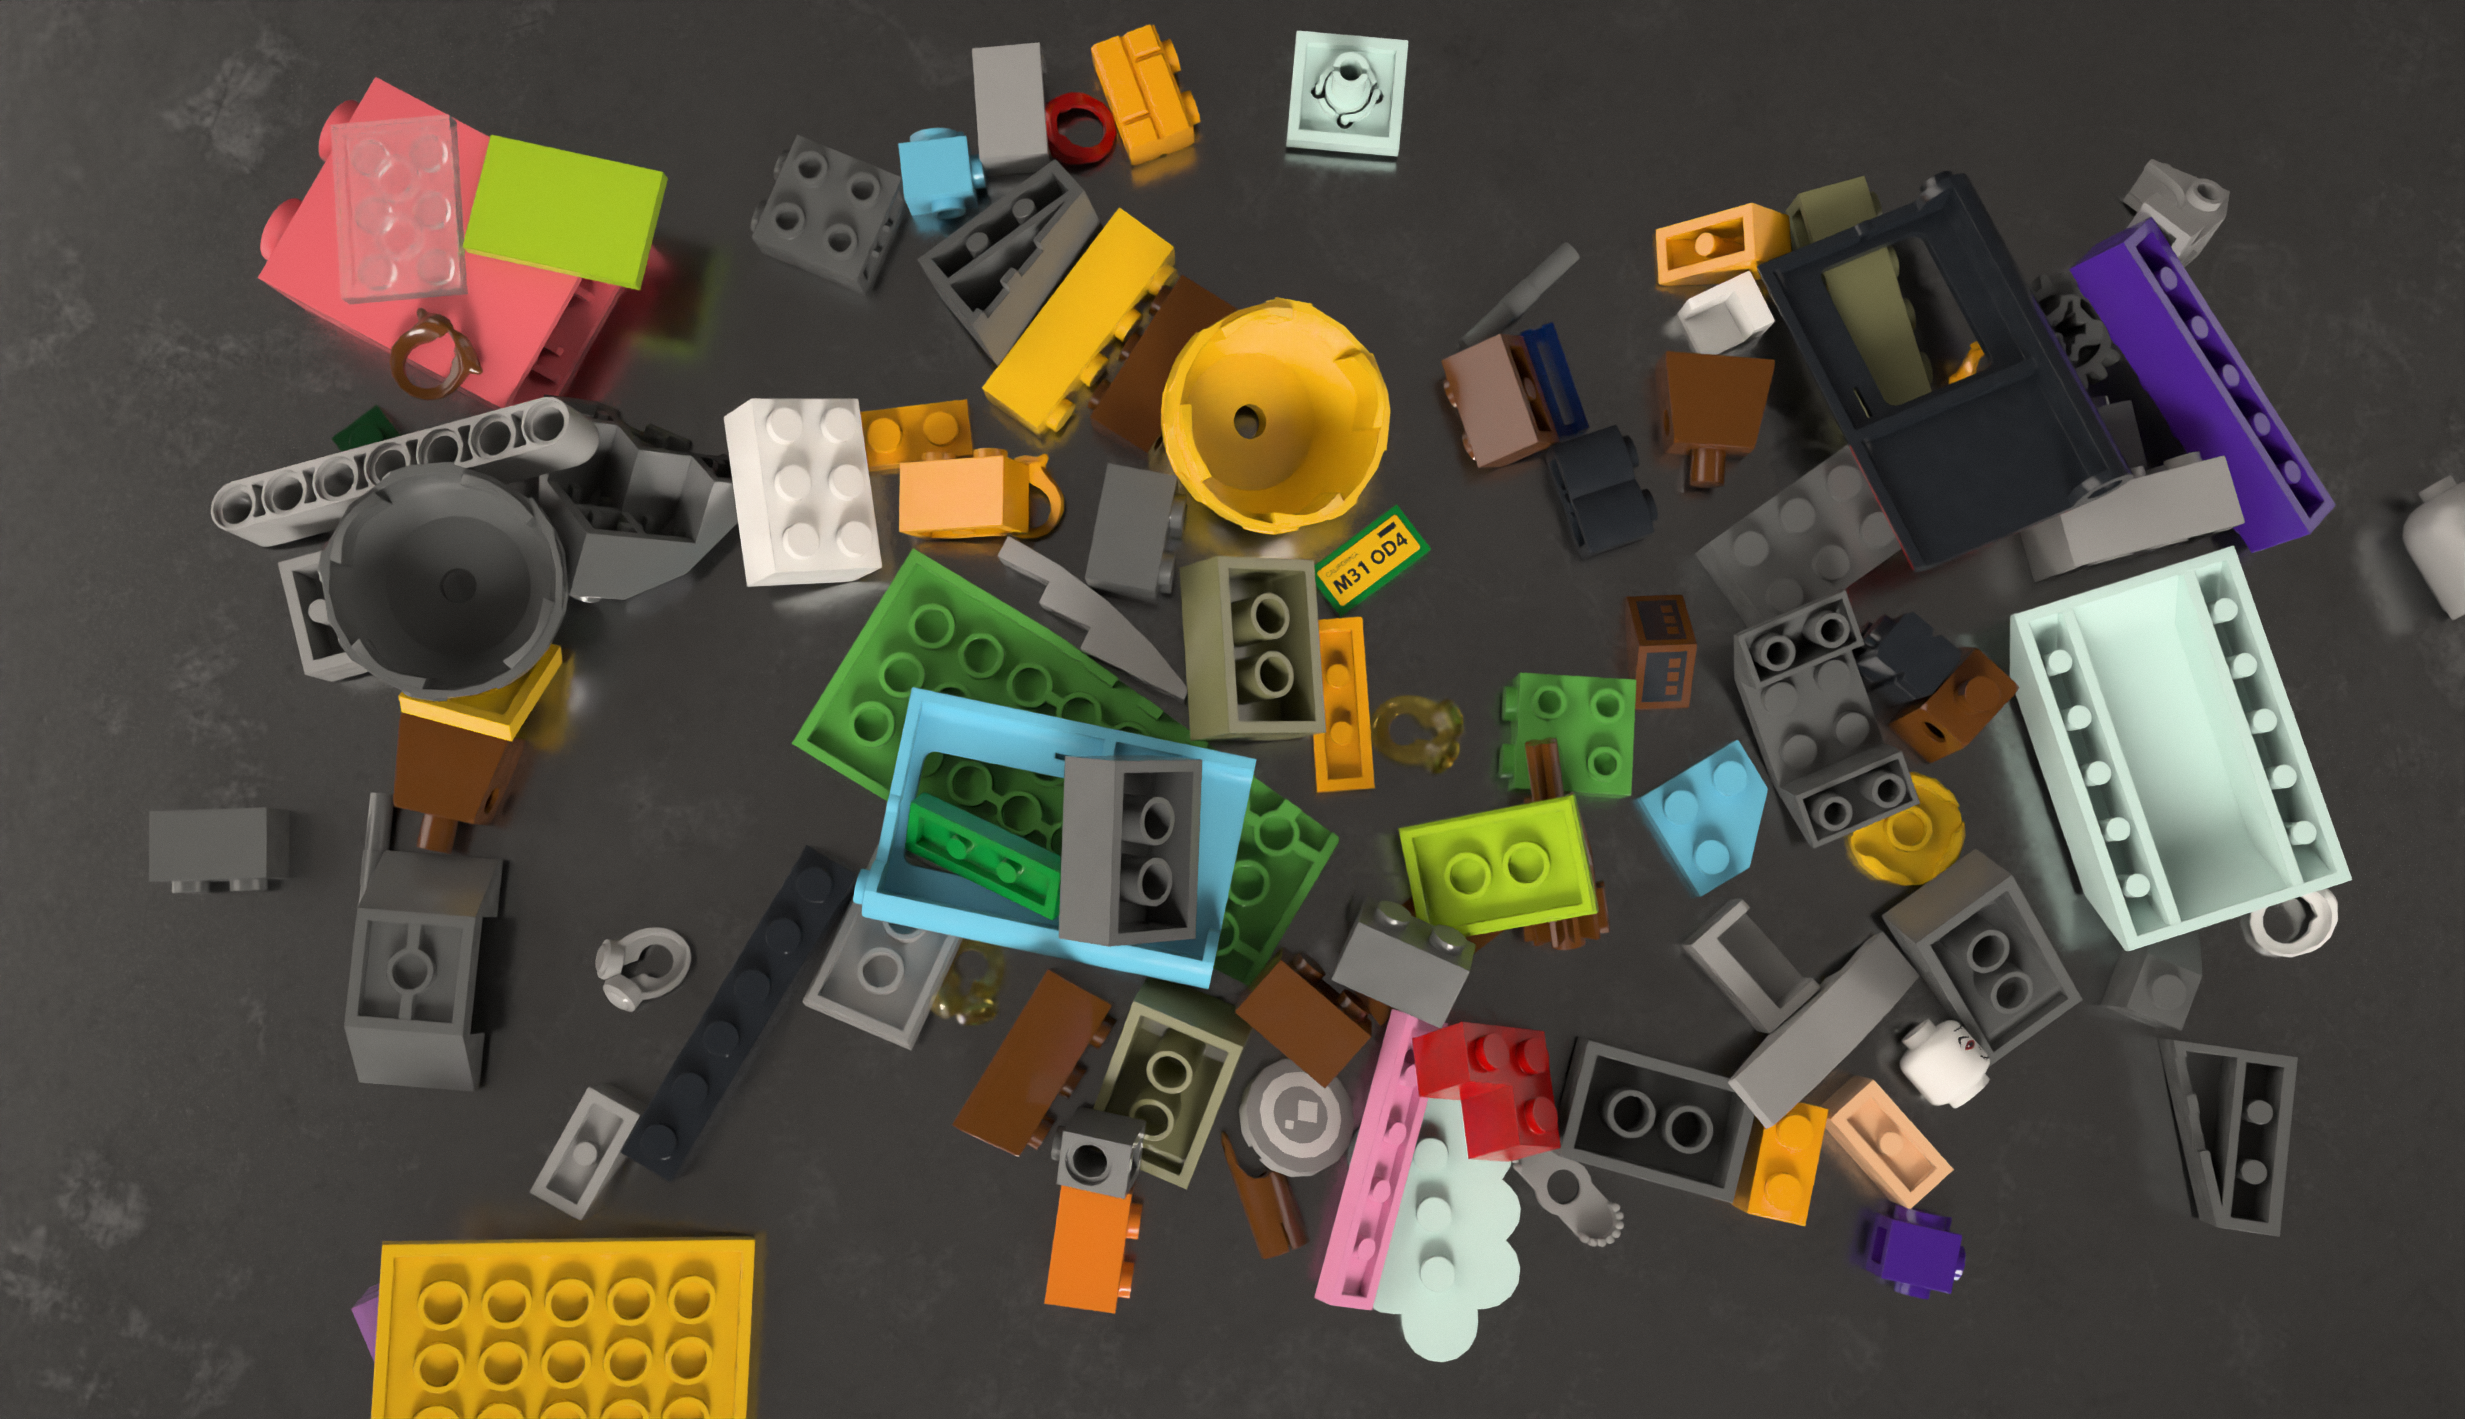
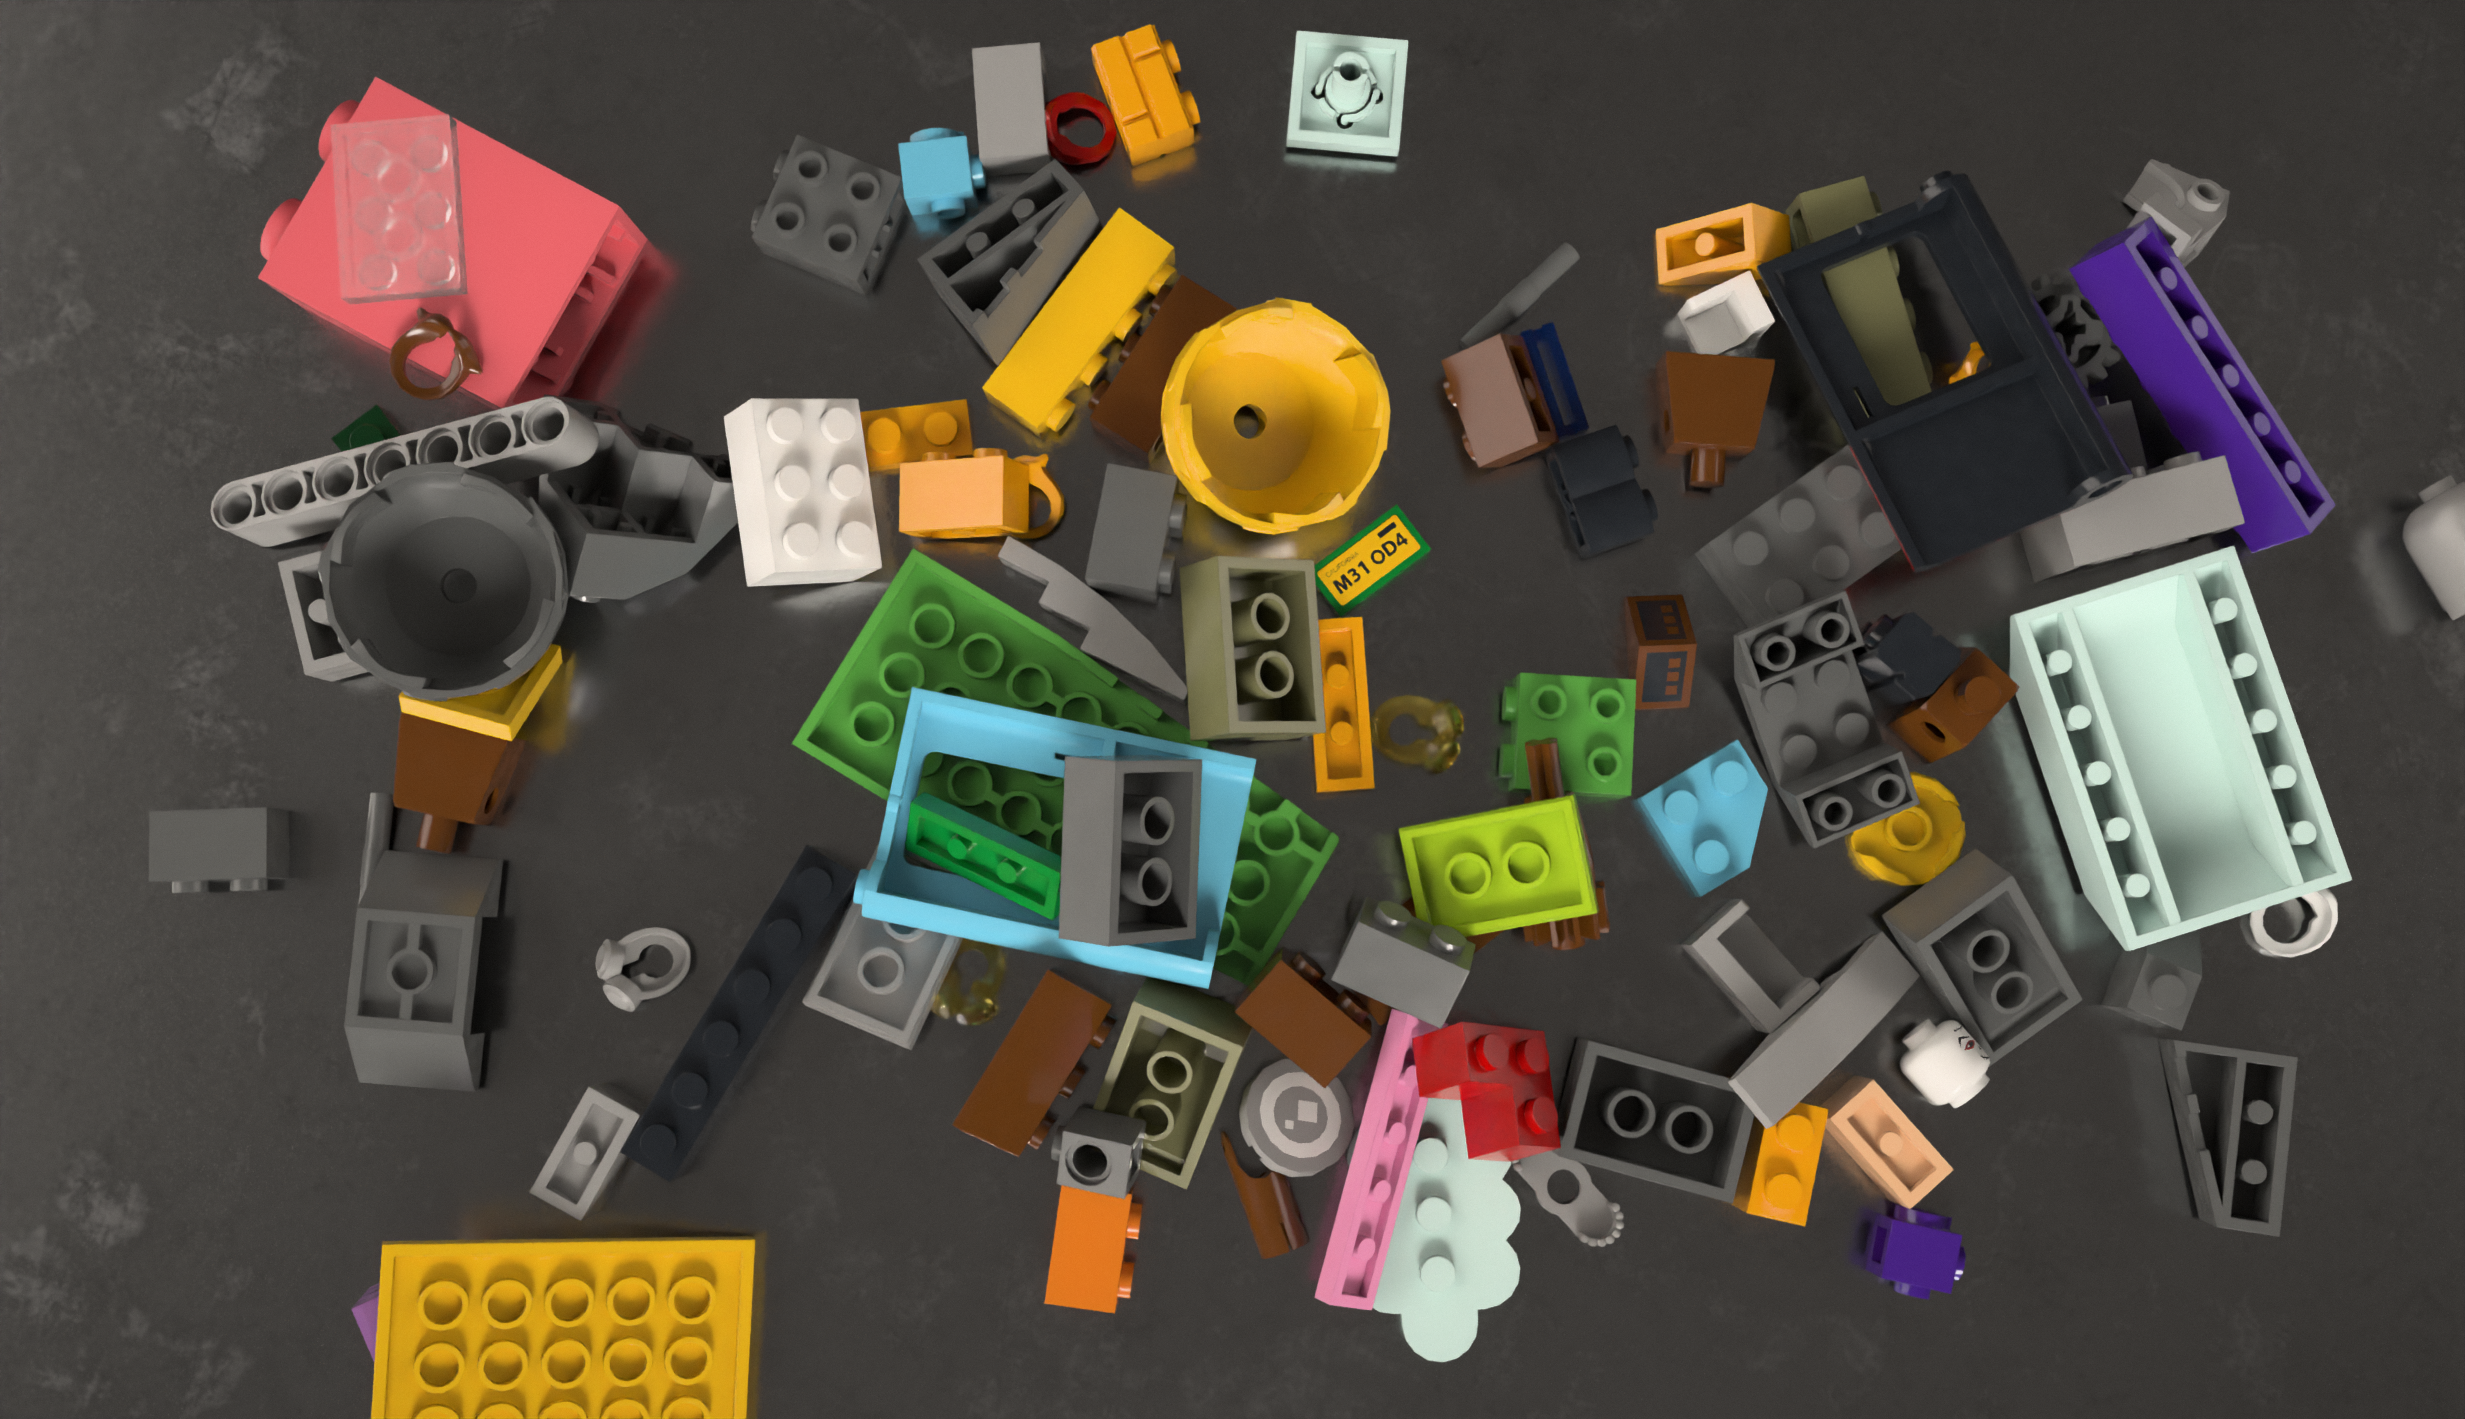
(565, 212): lime tile -> none

